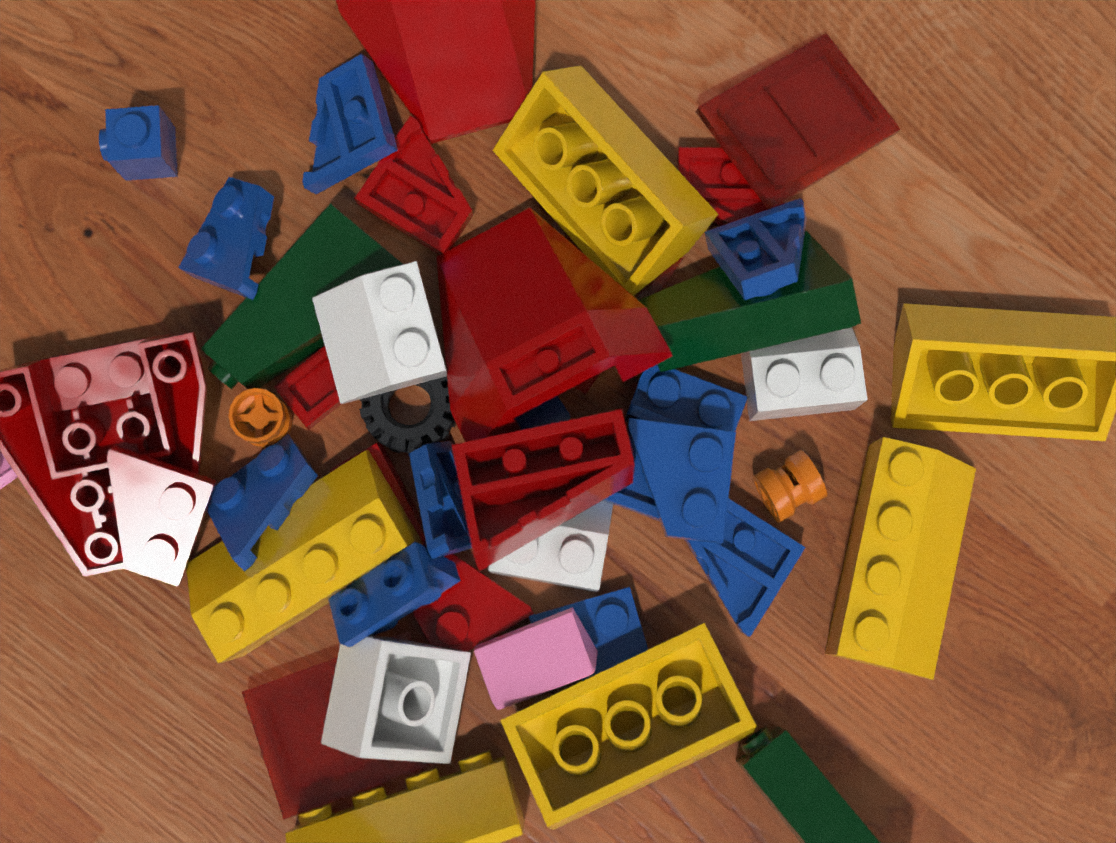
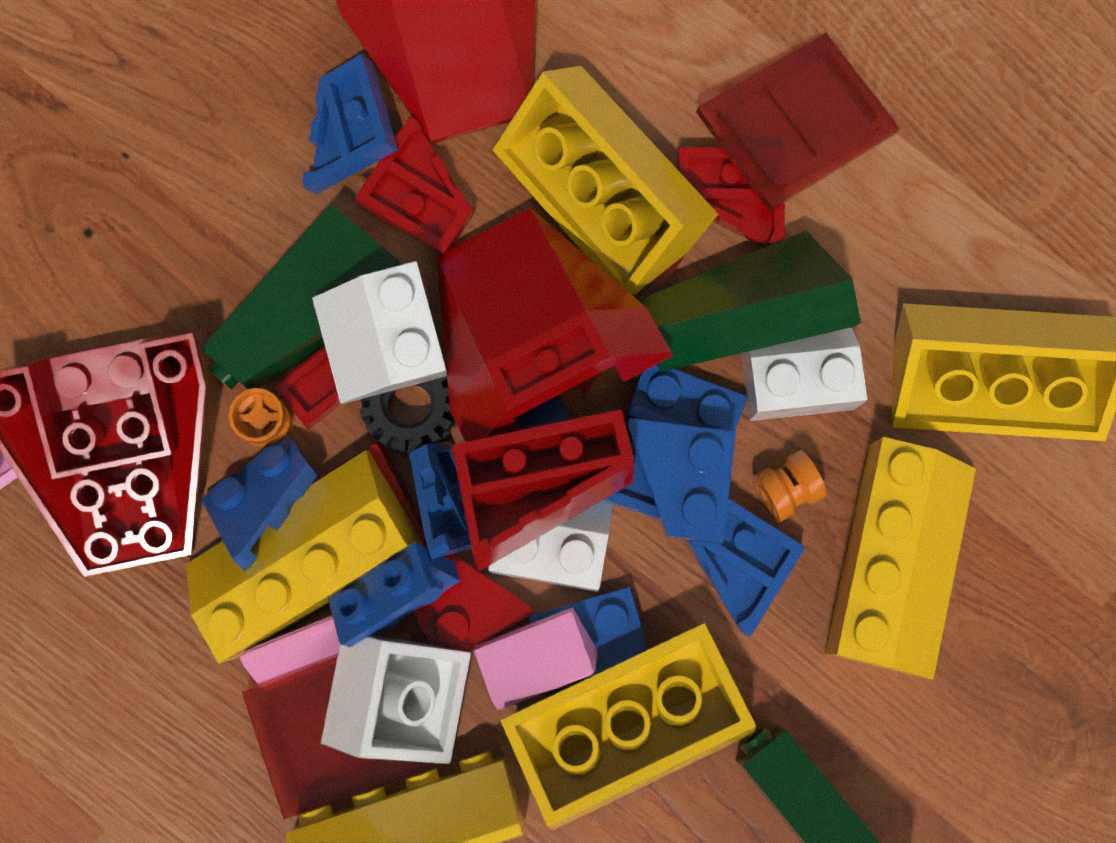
(139, 143): blue brick -> none
(157, 513): wing -> none
(230, 237): blue wing -> none
(292, 651): none -> bright pink slope
(761, 249): blue wing -> none

